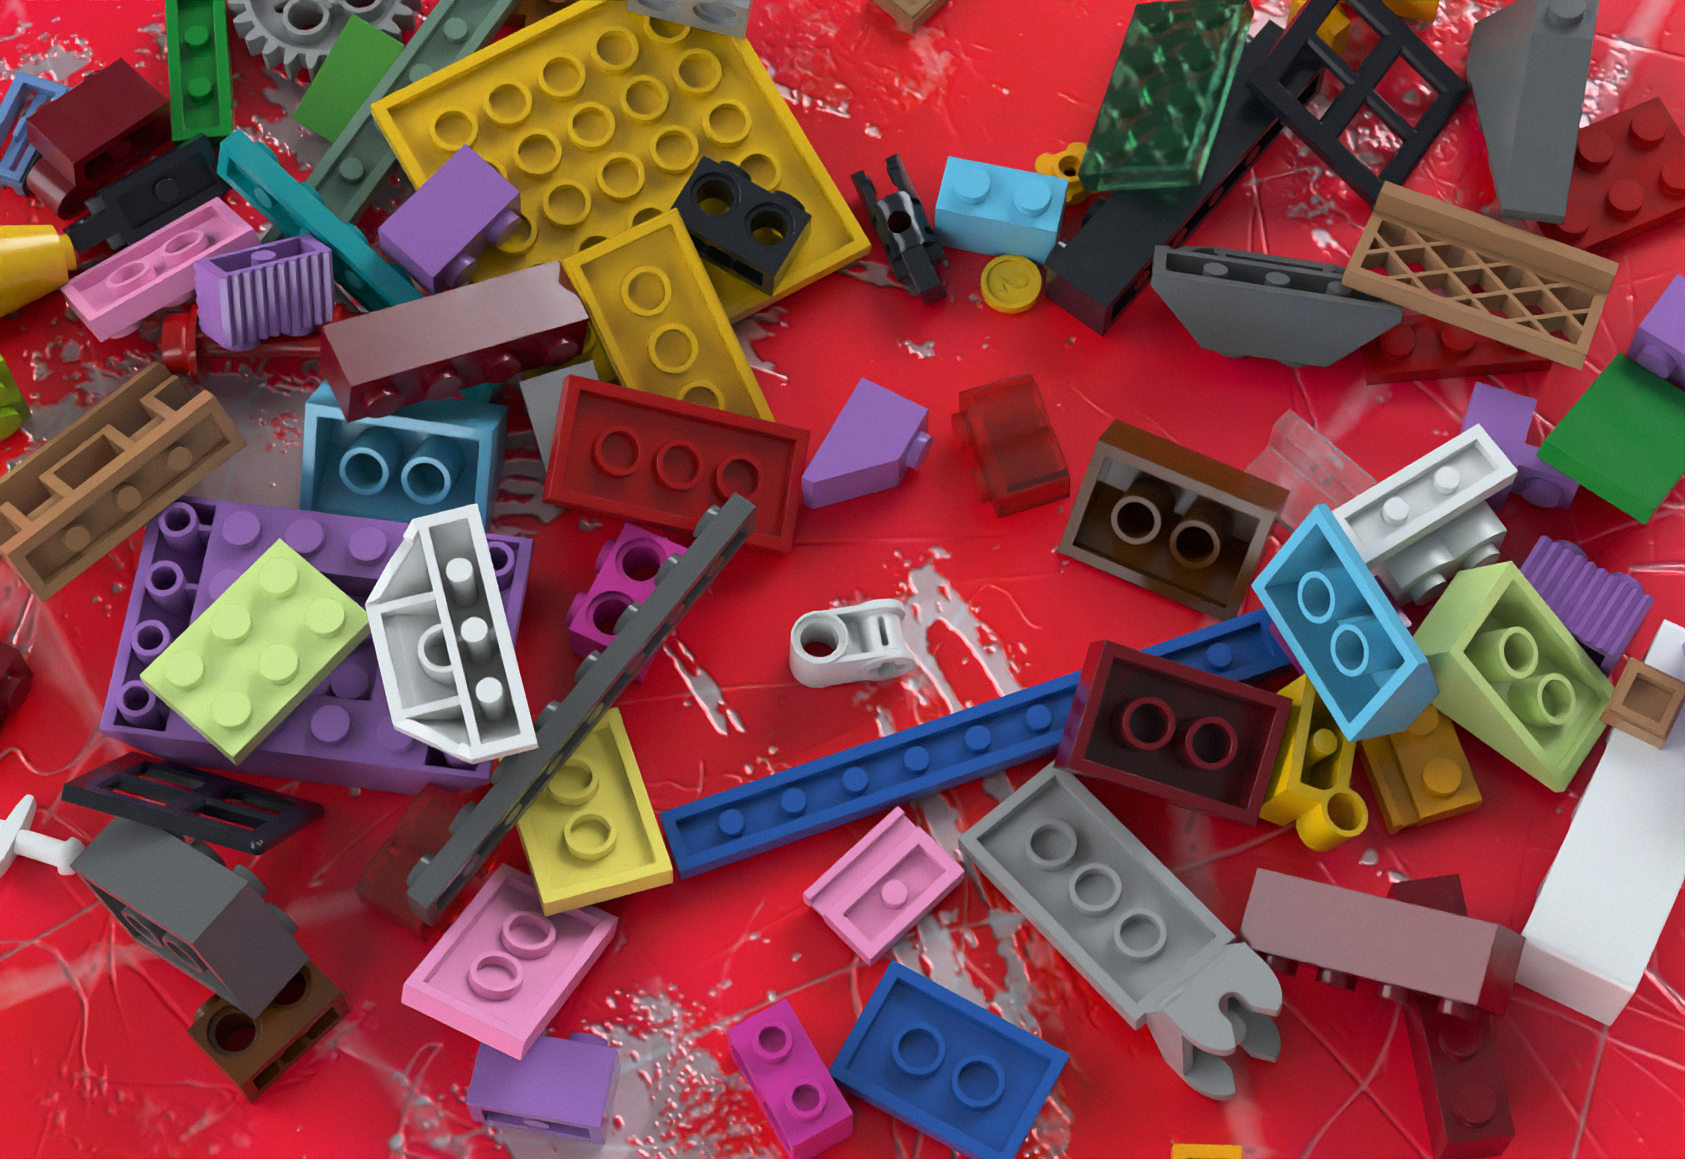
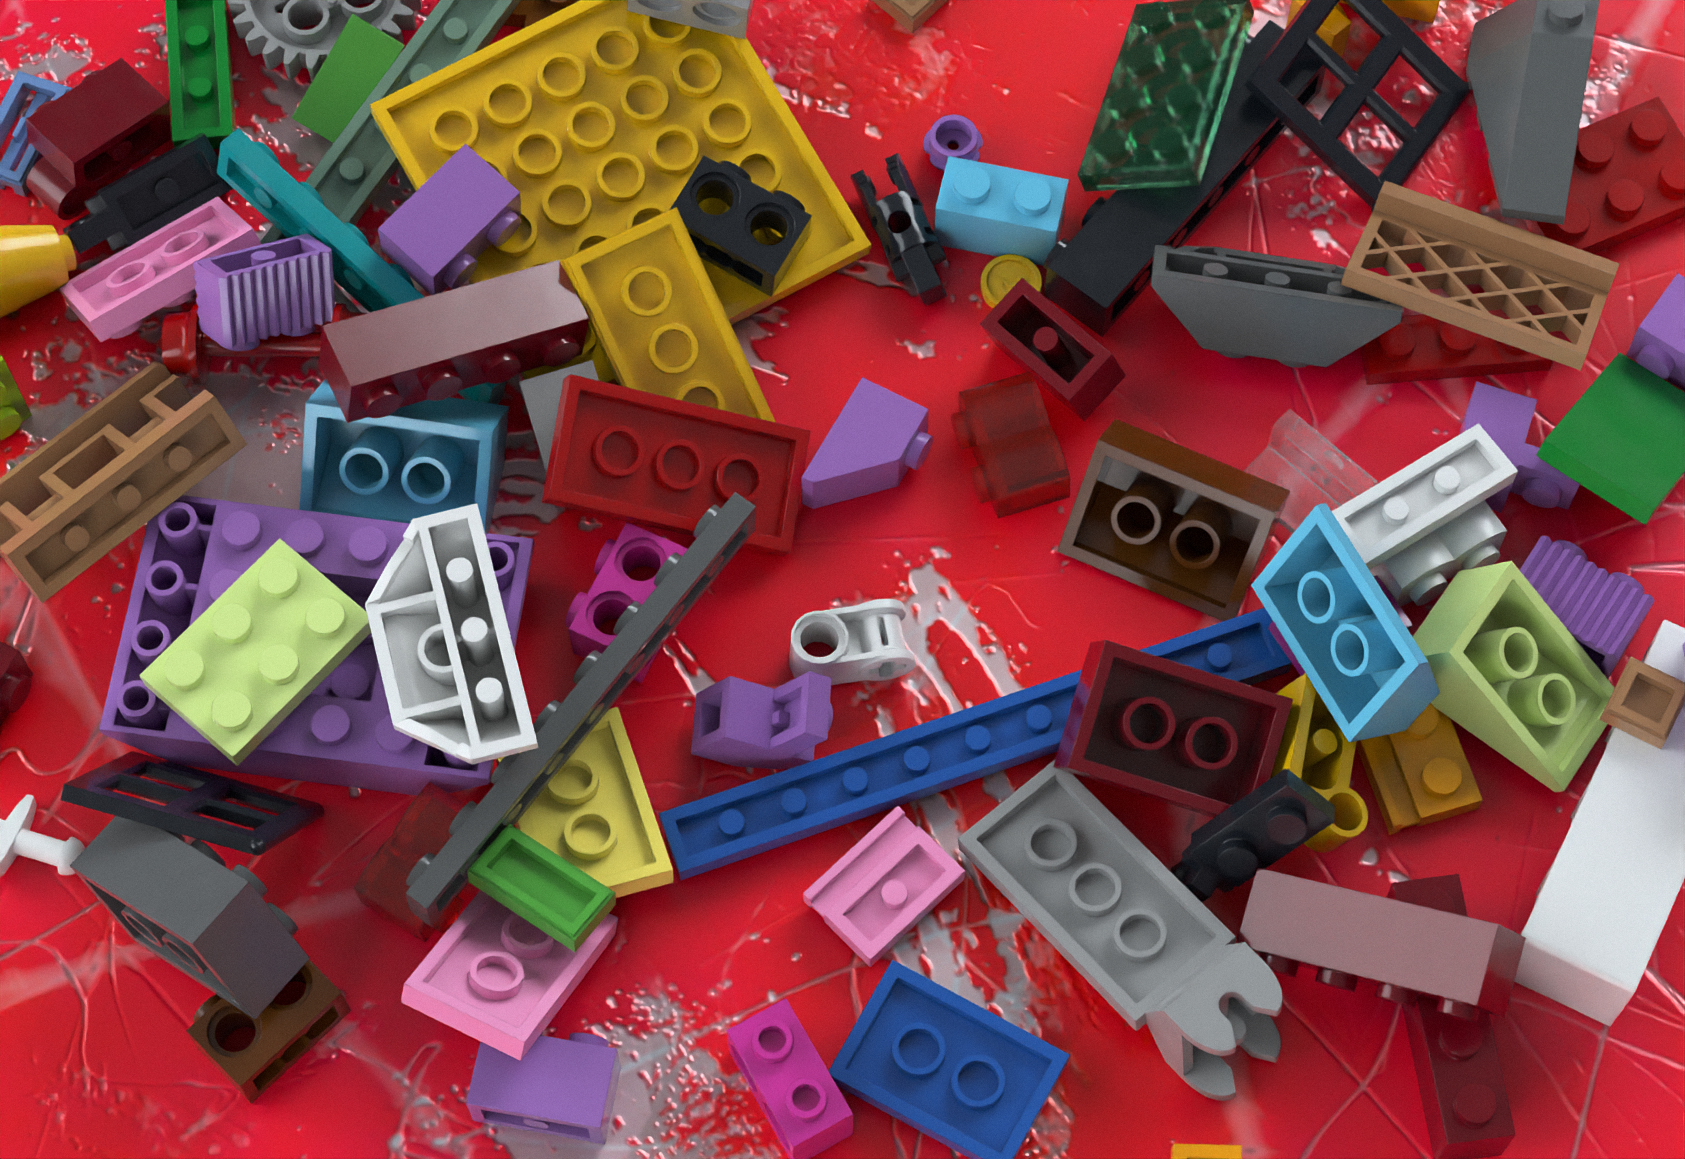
(541, 887): none -> bright green tile
(762, 725): none -> medium lavender brick
(951, 130): none -> medium lavender plate
(1053, 349): none -> dark red brick
(1057, 164): light orange plate -> none
(1252, 835): none -> black hinge

